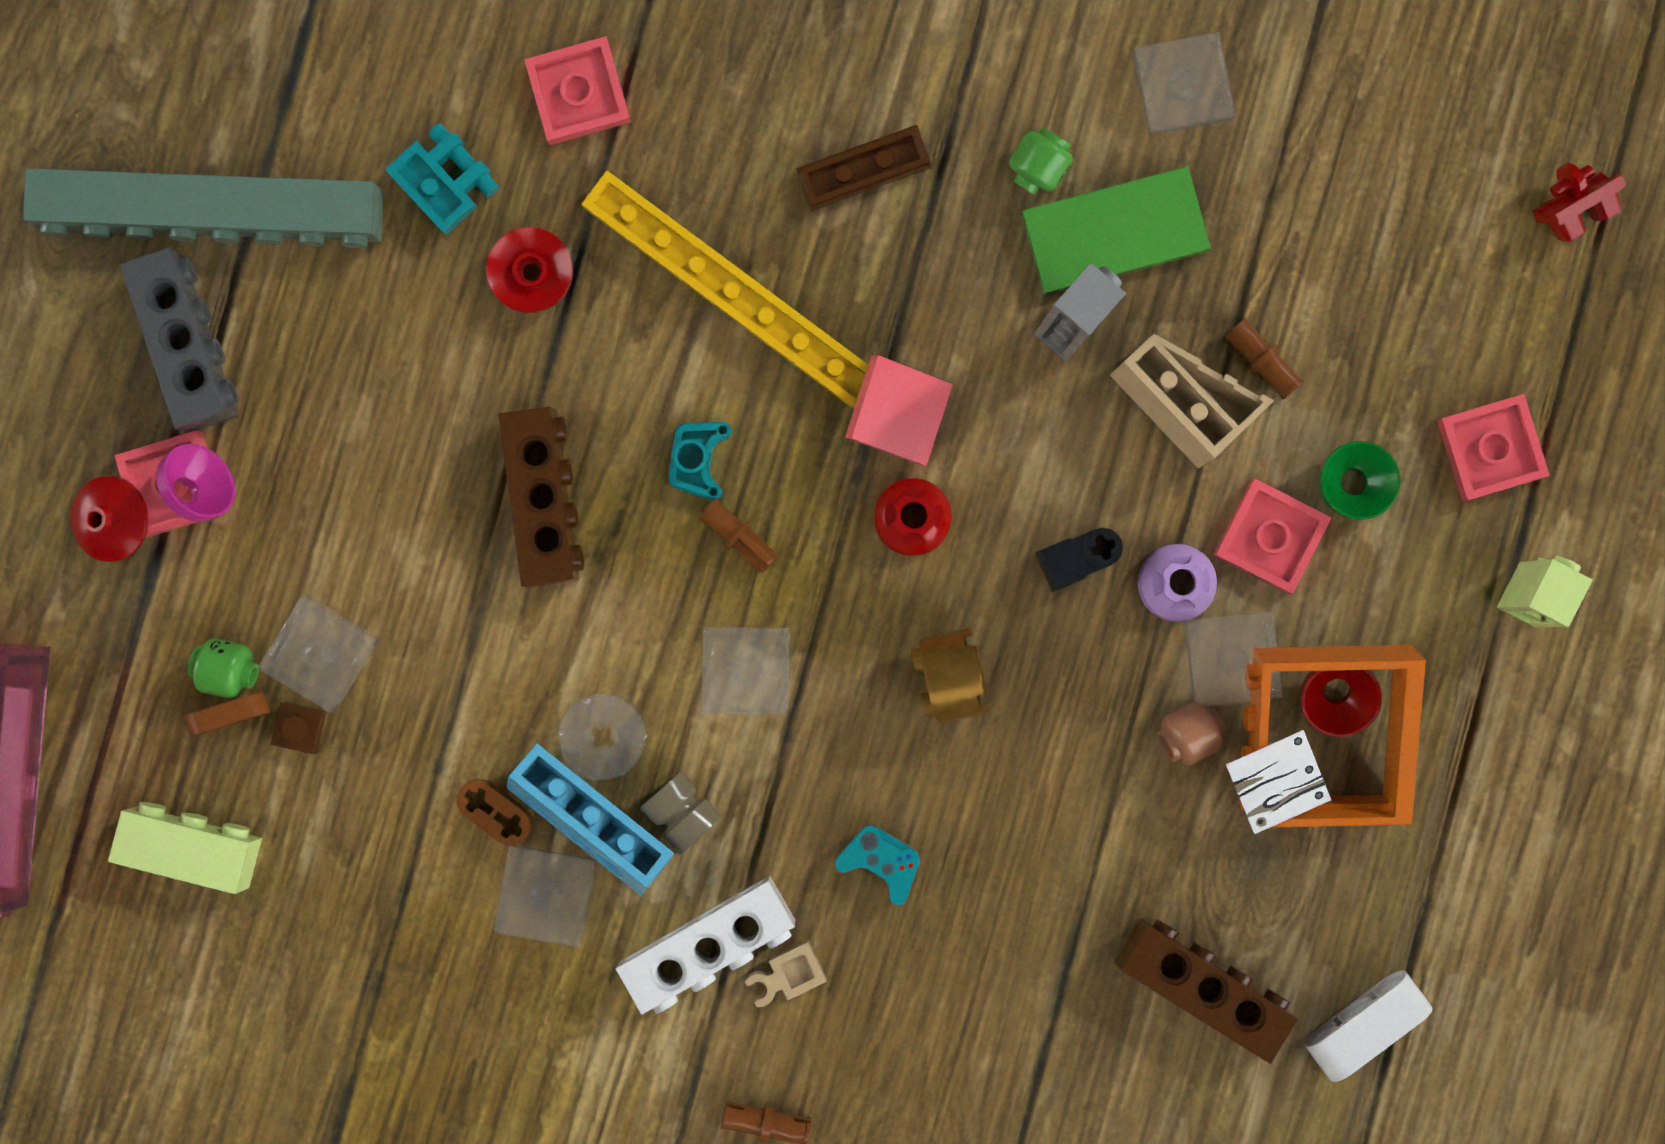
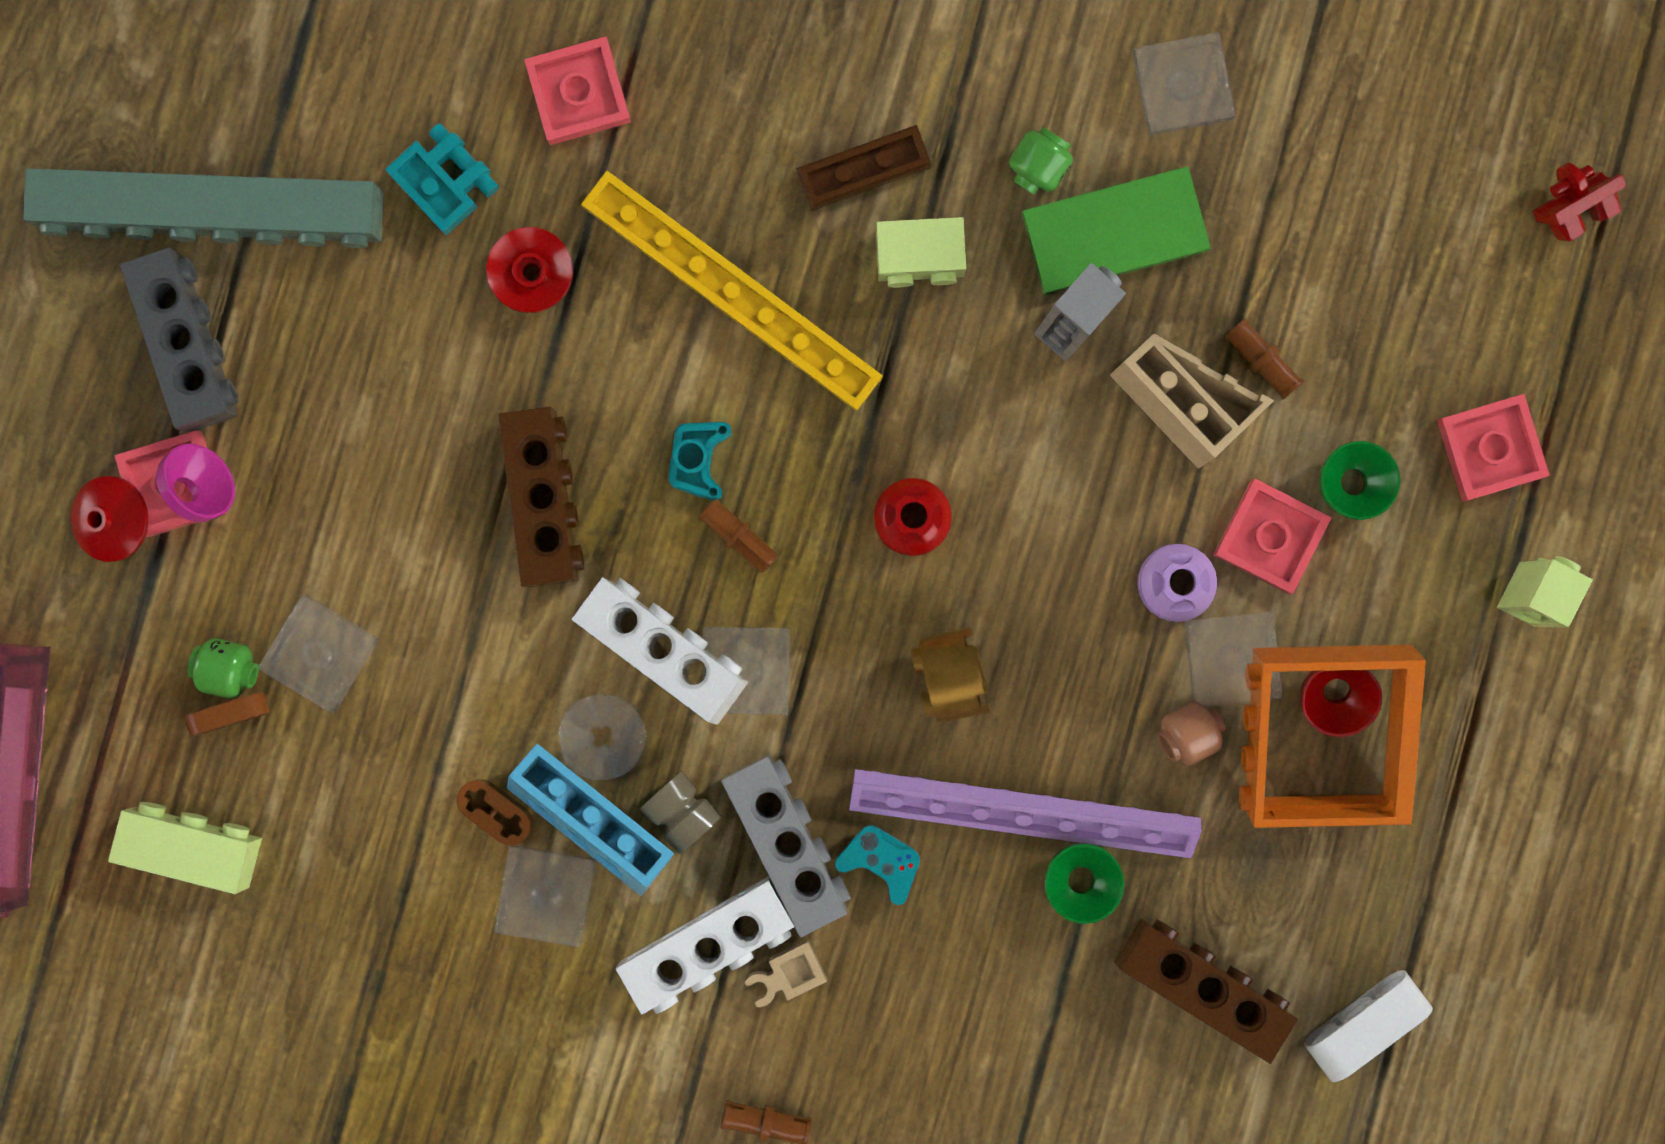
(298, 727): reddish brown plate -> none
(602, 618): none -> white brick
(806, 909): none -> light grey brick
(898, 410): coral tile -> none
(920, 251): none -> yellowish green brick
(1024, 813): none -> lavender plate
(1072, 558): black piece -> none
(1097, 901): none -> green piece
(1278, 782): white sticker -> none

